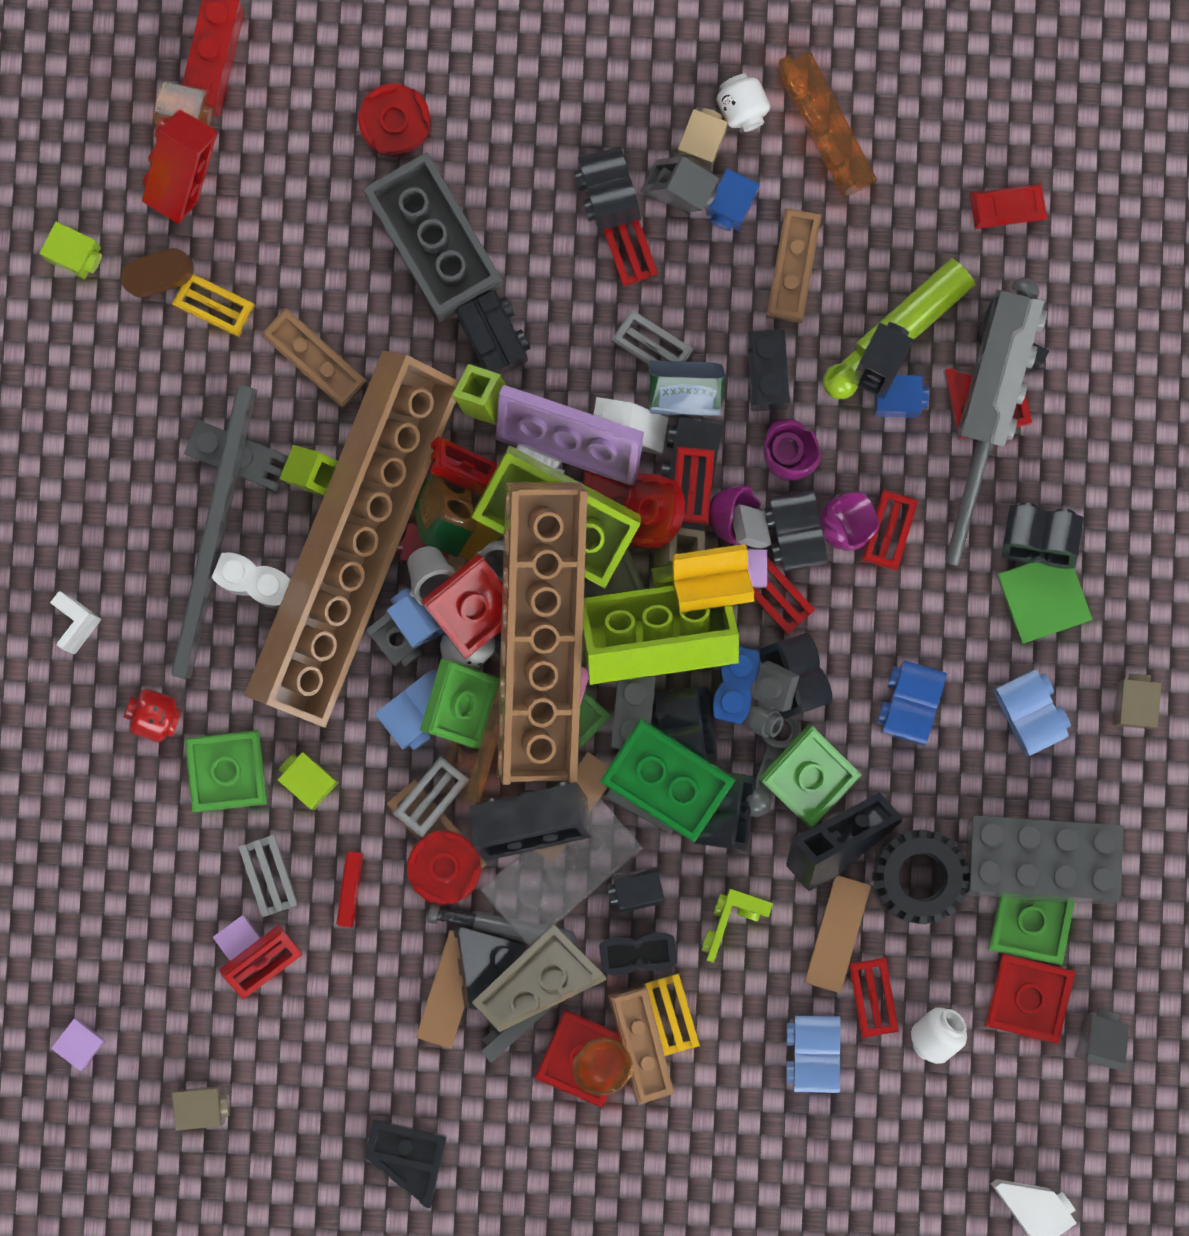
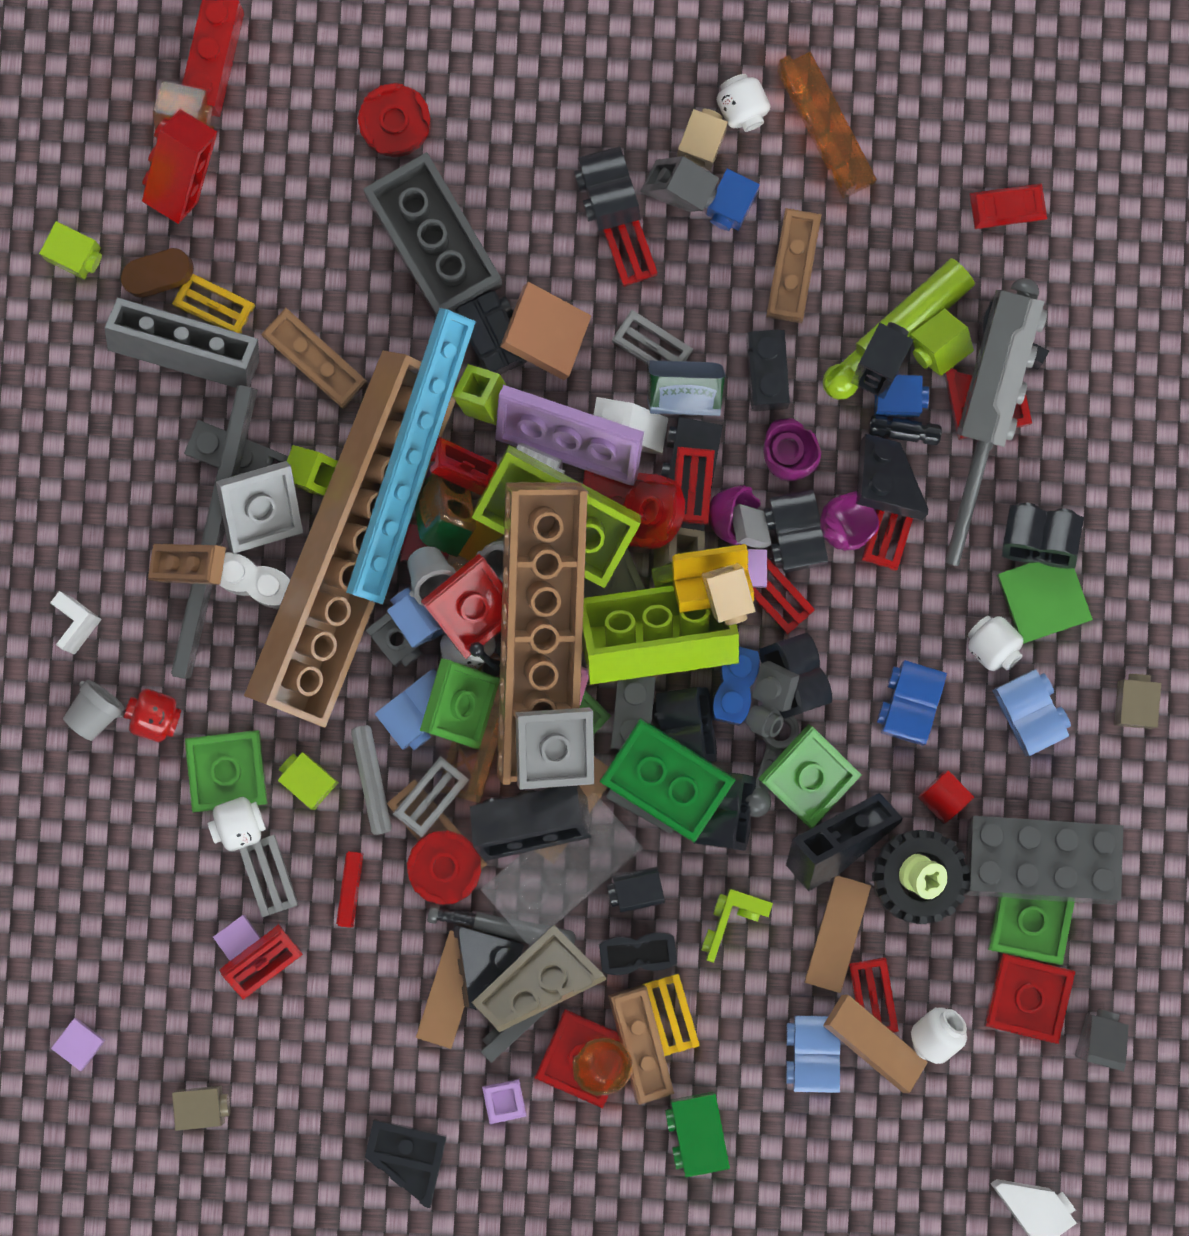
(92, 710): none -> light grey piece
(181, 344): none -> dark grey brick
(187, 563): none -> medium nougat tile
(236, 824): none -> white head
(259, 507): none -> light grey tile
(371, 780): none -> light grey axle
(411, 456): none -> medium azure tile
(477, 650): none -> black hinge
(504, 1101): none -> lavender tile
(546, 331): none -> nougat tile
(555, 748): none -> light grey plate
(698, 1134): none -> green brick
(729, 594): none -> tan brick
(875, 1043): none -> medium nougat tile
(887, 479): none -> black wing
(905, 430): none -> black axle
(913, 876): none -> yellowish green wheel
(941, 342): none -> lime brick
(945, 796): none -> red brick
(995, 643): none -> white head

